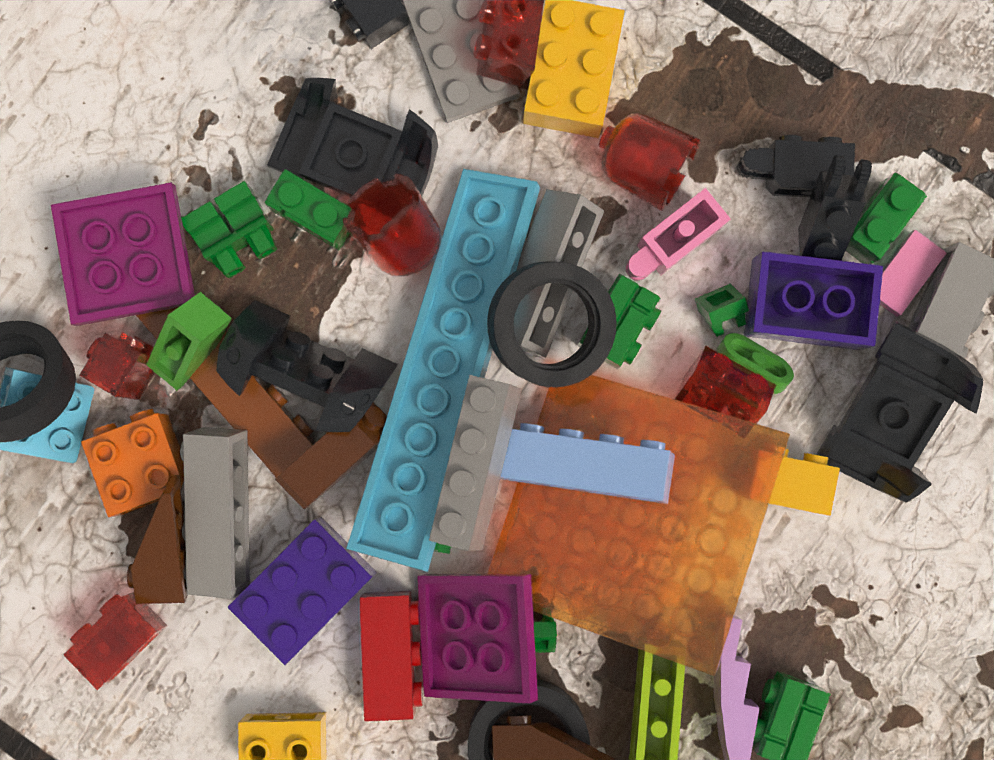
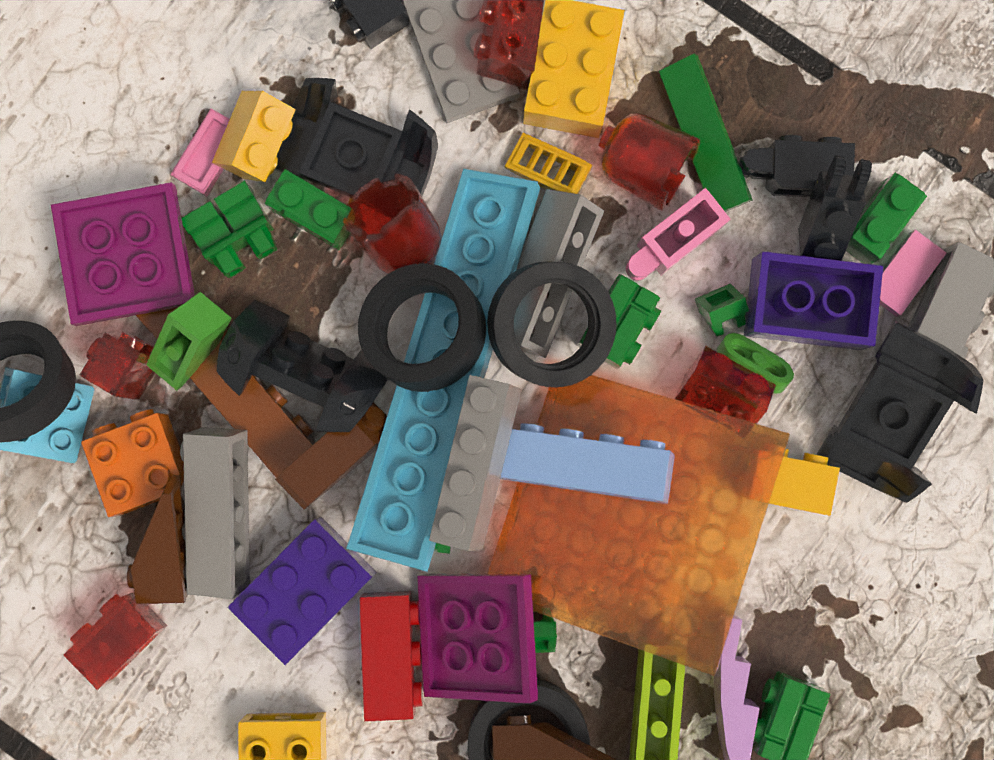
(196, 164): none -> bright pink tile
(254, 136): none -> yellow brick
(389, 295): none -> black tyre
(569, 161): none -> yellow slope
(700, 117): none -> green tile

